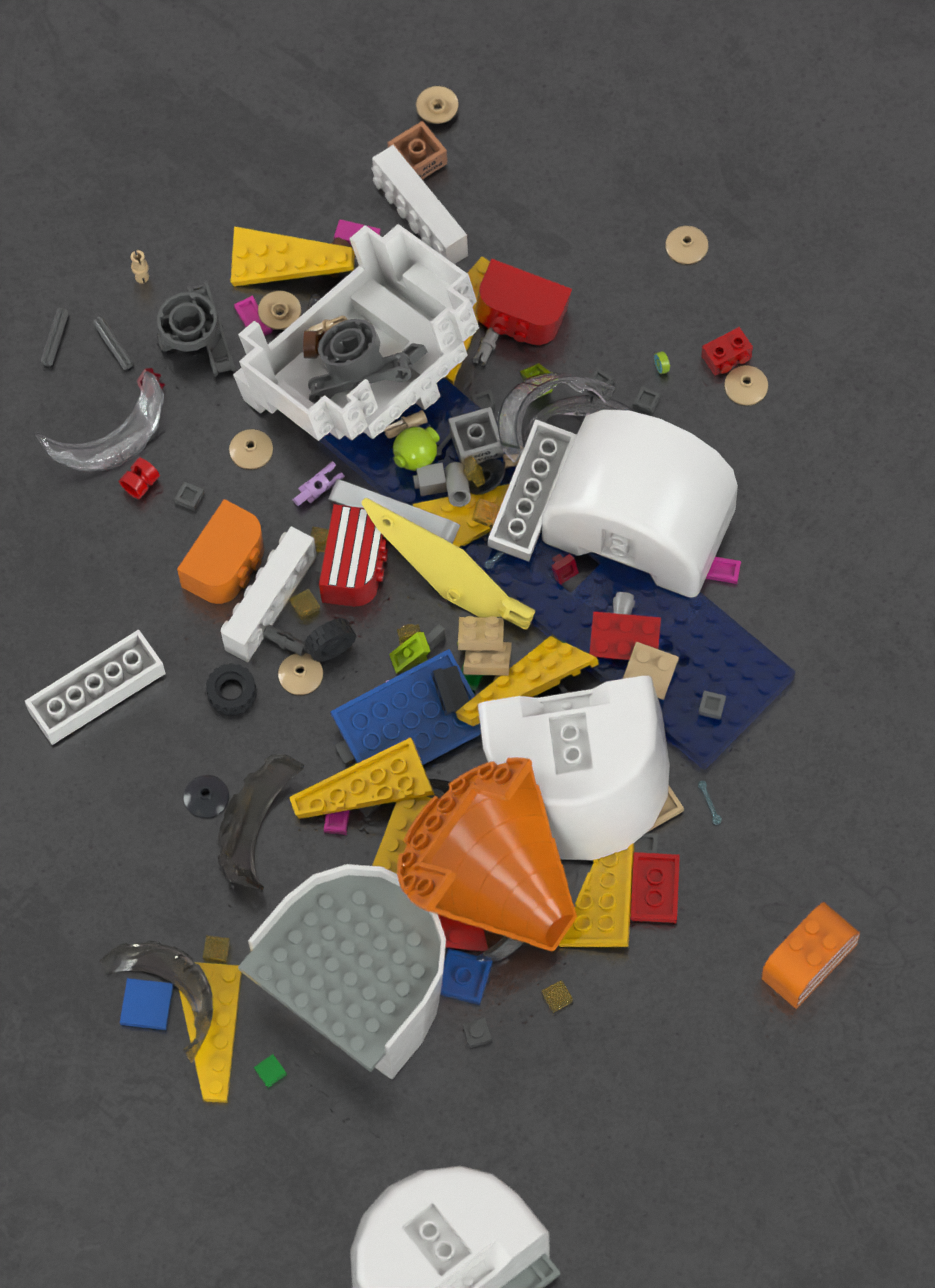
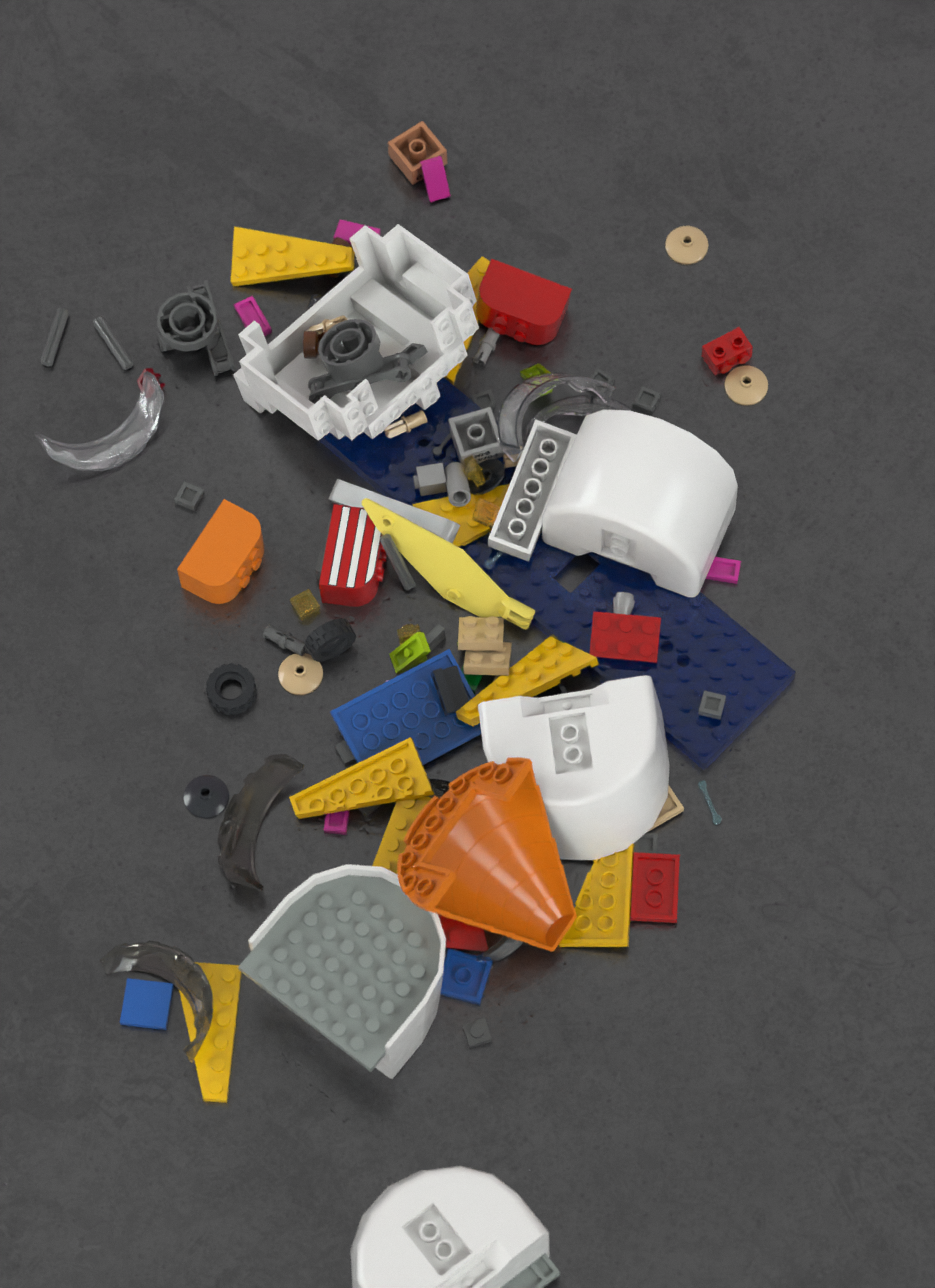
(95, 687): white brick -> none
(139, 266): tan pin -> none
(140, 476): red wheel -> none
(216, 949): clear yellow plate -> none
(251, 457): tan dish -> none
(268, 594): white brick -> none
(270, 1071): green tile -> none
(279, 302): tan dish -> none
(309, 492): lavender hinge -> none
(320, 538): clear yellow plate -> none
(397, 561): none -> dark grey axle
(415, 447): lime brick -> none
(418, 205): white brick -> none
(435, 178): none -> dark pink tile
(437, 97): tan dish -> none
(557, 996): clear yellow plate -> none
(564, 568): dark red tile -> none
(652, 663): tan plate -> none
(661, 362): lime tile -> none
(809, 954): orange brick -> none

